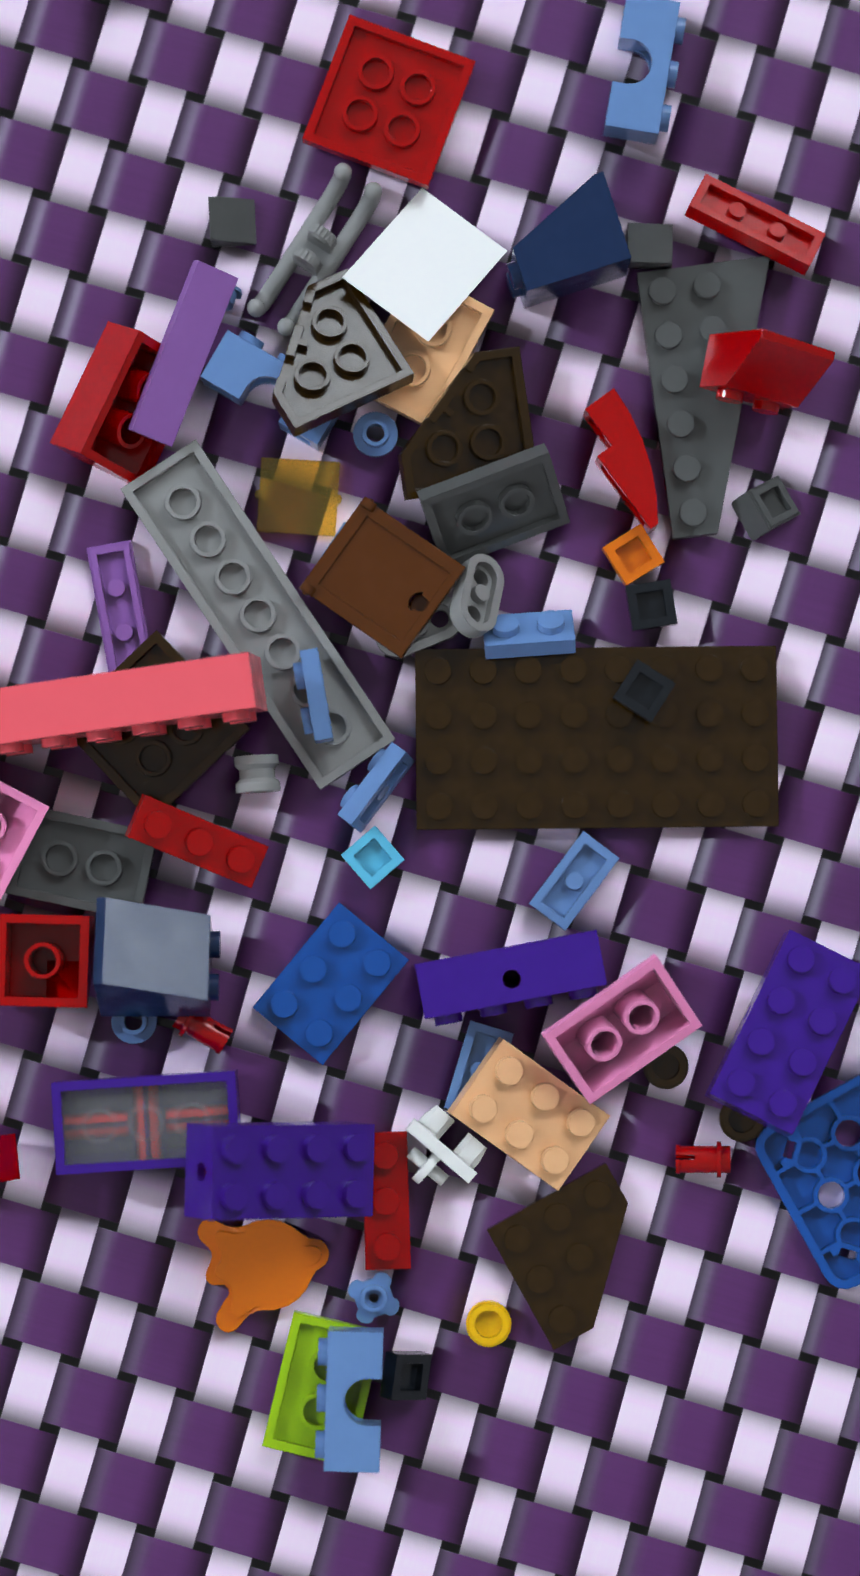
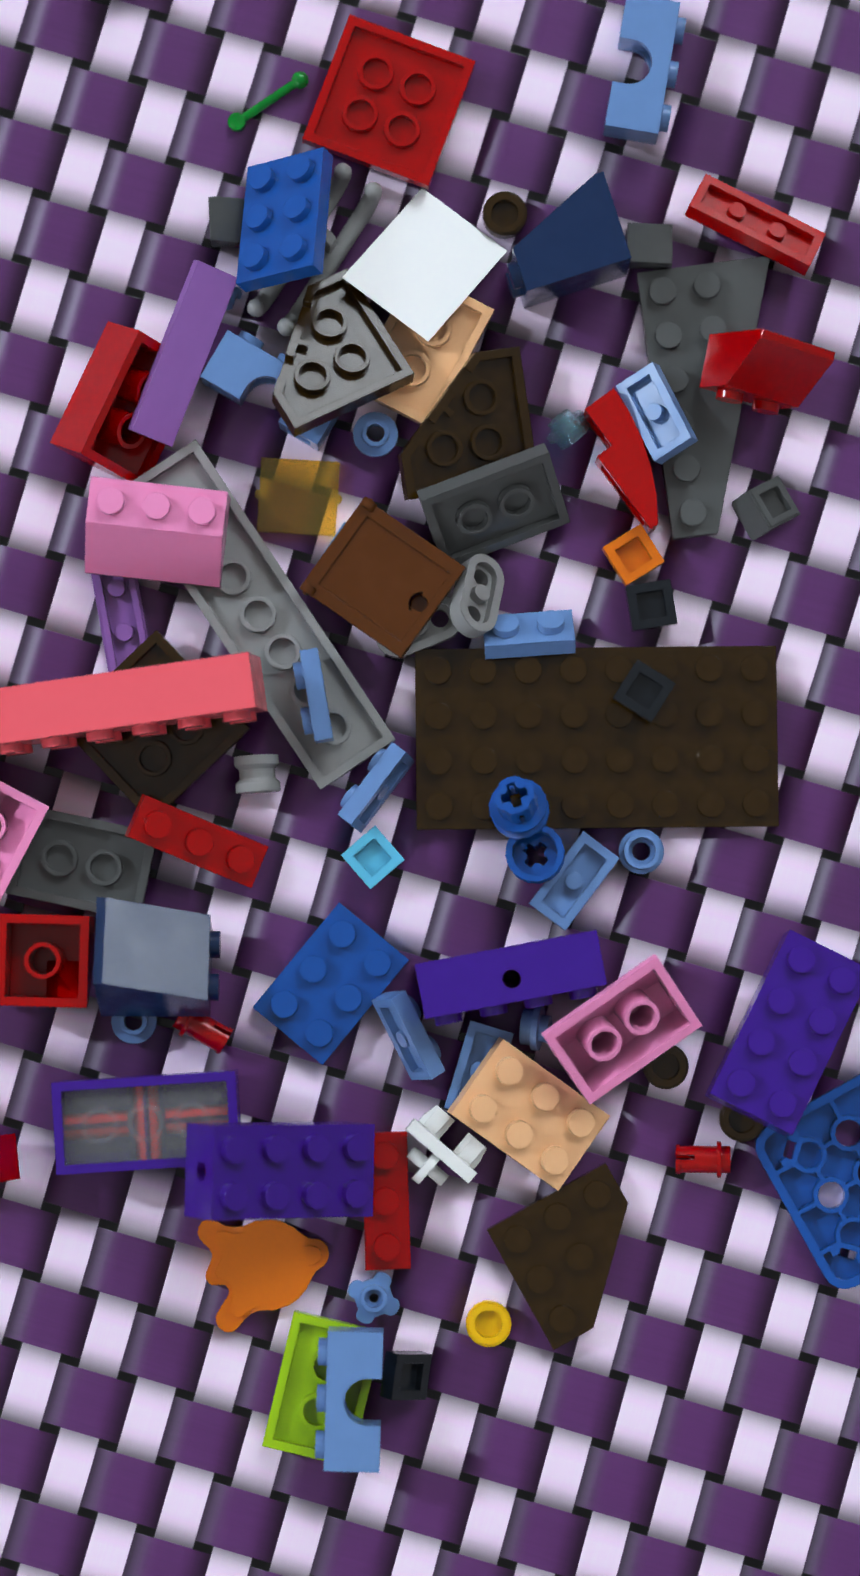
(156, 532): none -> bright pink slope
(238, 121): none -> green hinge
(285, 220): none -> blue plate
(403, 1024): none -> medium blue plate
(504, 215): none -> dark brown tile
(532, 1024): none -> medium blue plate
(534, 808): none -> blue piece
(537, 874): none -> blue piece
(567, 428): none -> clear light blue plate
(655, 846): none -> medium blue plate
(656, 413): none -> medium blue plate

